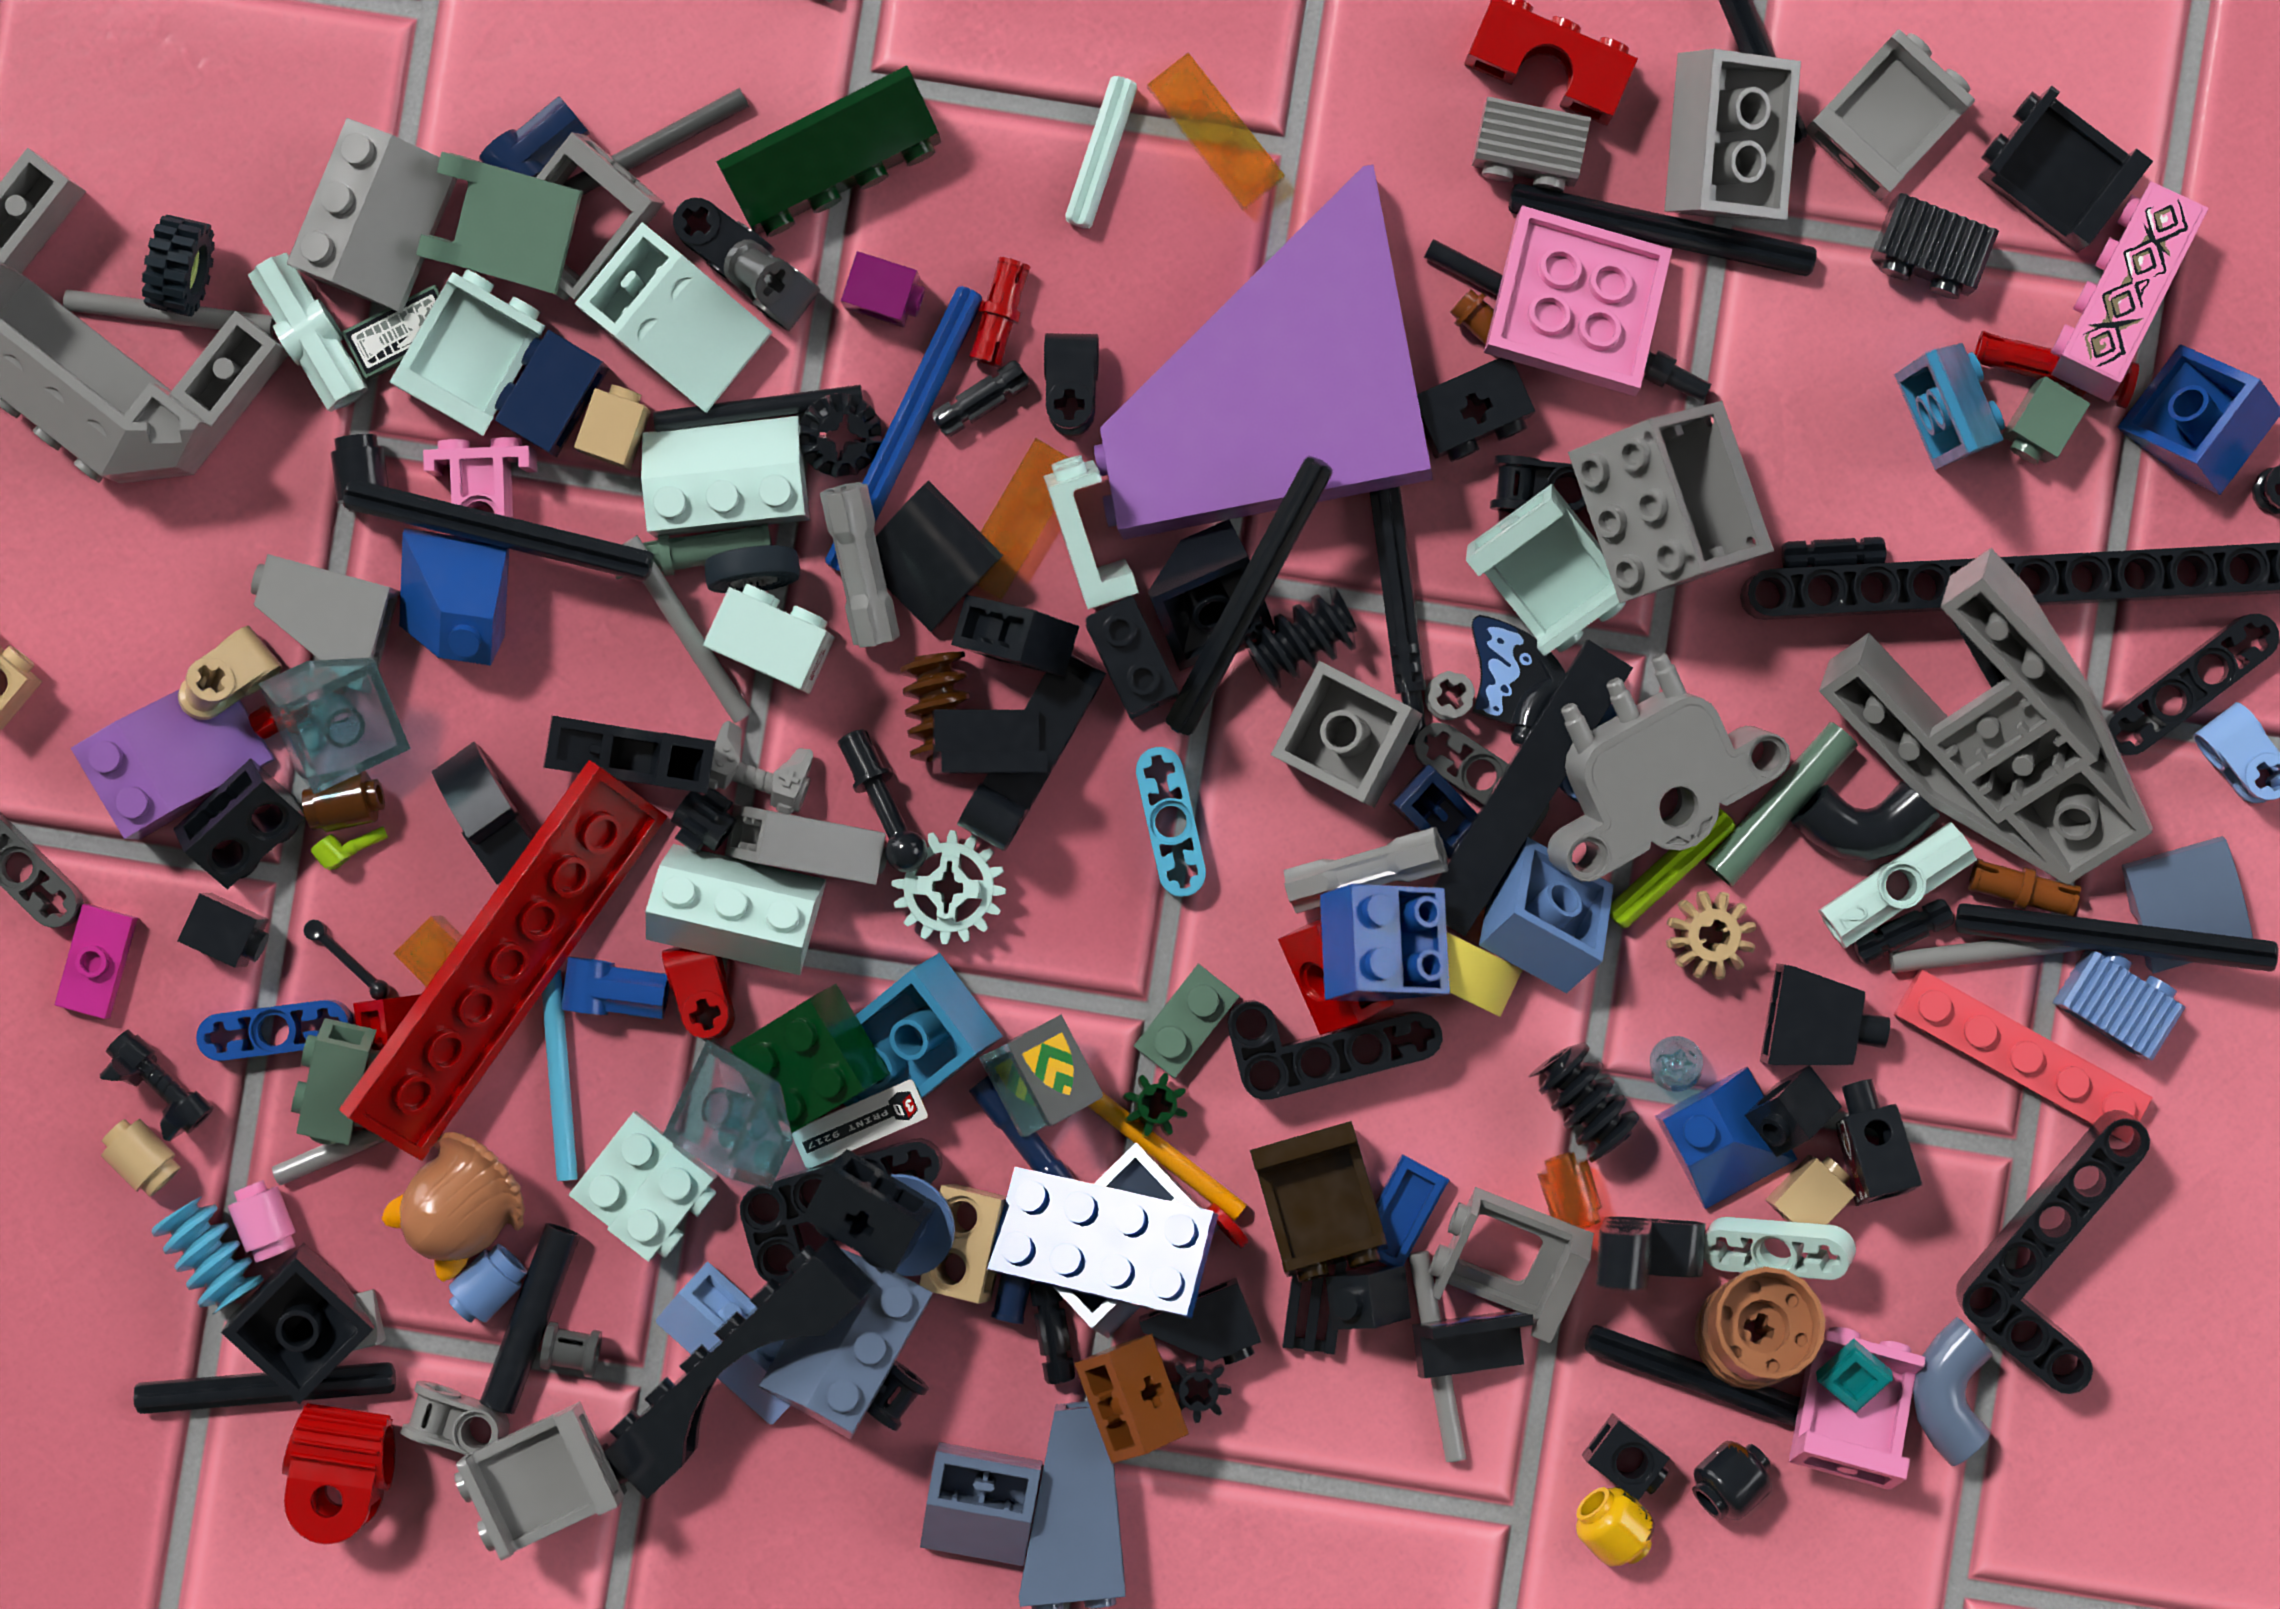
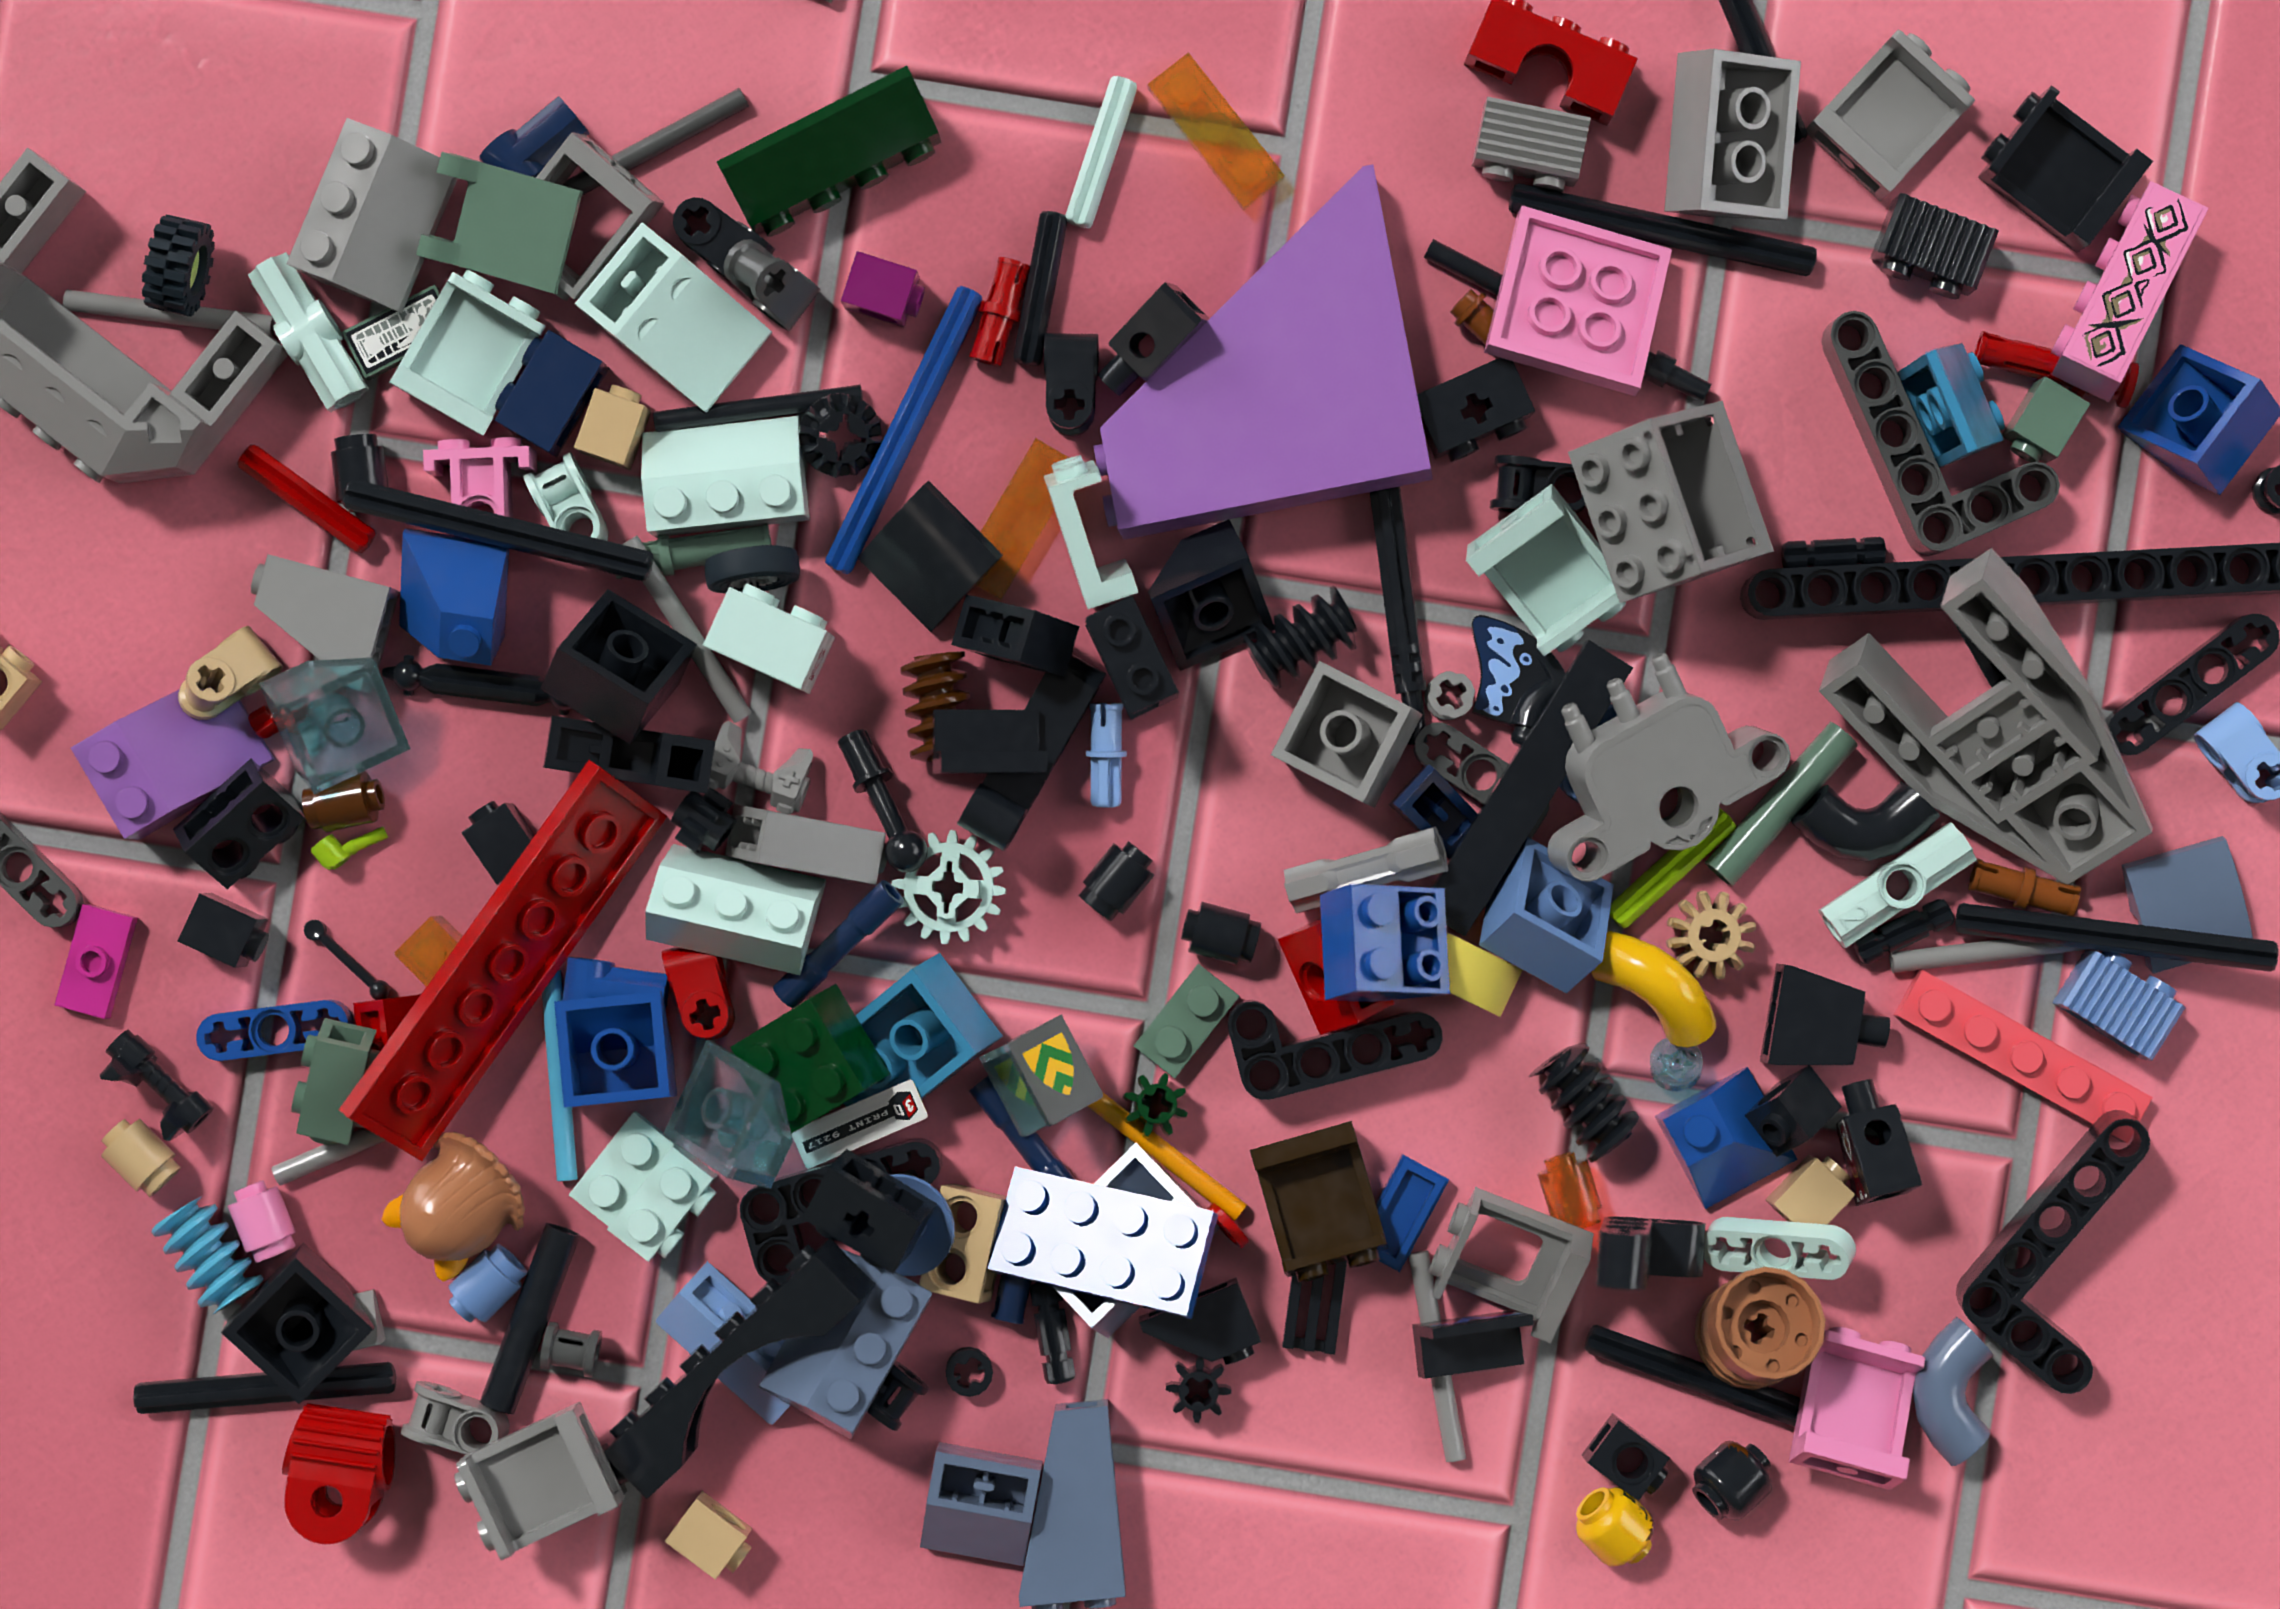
(306, 498): none -> red axle
(471, 683): none -> black wheel
(474, 793): black slope -> none
(565, 497): none -> light aqua piece
(614, 1049): none -> blue slope
(618, 666): none -> black brick
(711, 1536): none -> tan brick
(861, 921): none -> dark blue piece
(868, 603): light grey axle -> none
(975, 1386): none -> black bush
(981, 398): black axle -> none
(1040, 288): none -> black axle
(1106, 754): none -> light blue axle
(1117, 880): none -> black brick
(1131, 1398): dark orange brick -> none
(1169, 319): none -> black torso
(1174, 780): medium azure beam -> none
(1221, 933): none -> black brick
(1249, 595): black axle -> none
(1368, 1297): black brick -> none
(1661, 984): none -> yellow cylinder
(1854, 1375): teal tile -> none
(1915, 451): none -> dark grey beam

